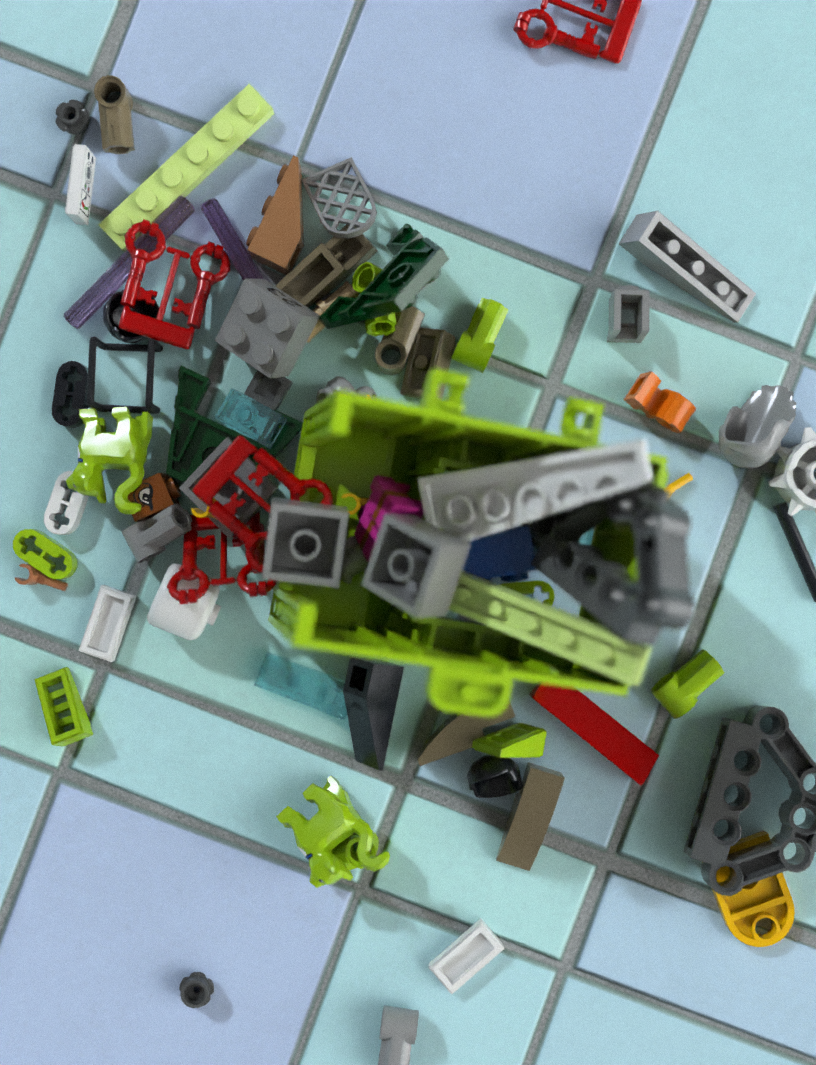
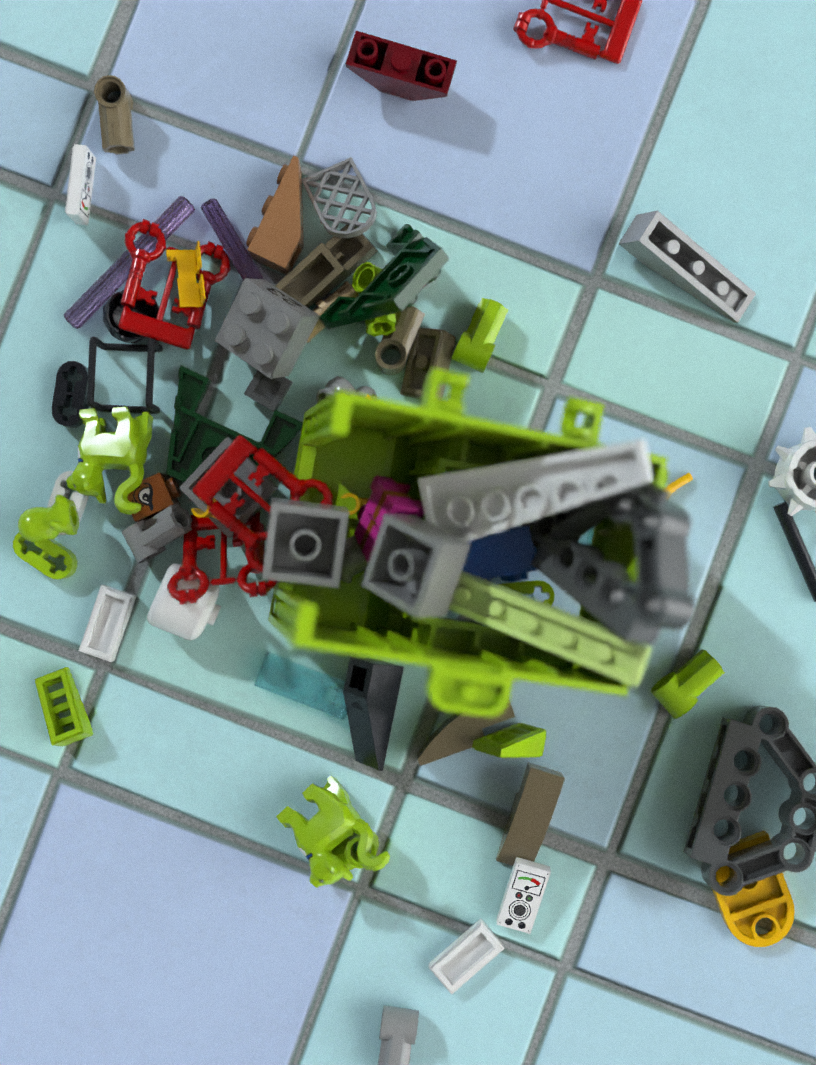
(37, 577): nougat hand -> none
(46, 523): none -> lime animal
(78, 123): dark grey plate -> none
(187, 286): none -> yellow piece
(189, 996): dark grey plate -> none
(190, 163): yellowish green plate -> none
(251, 418): clear light blue plate -> none
(400, 68): none -> dark red slope
(494, 777): black hair -> none
(523, 895): none -> white tile
(597, 729): red slope -> none
(628, 315): light grey window -> none
(664, 405): orange leg -> none
(757, 428): light grey hair -> none

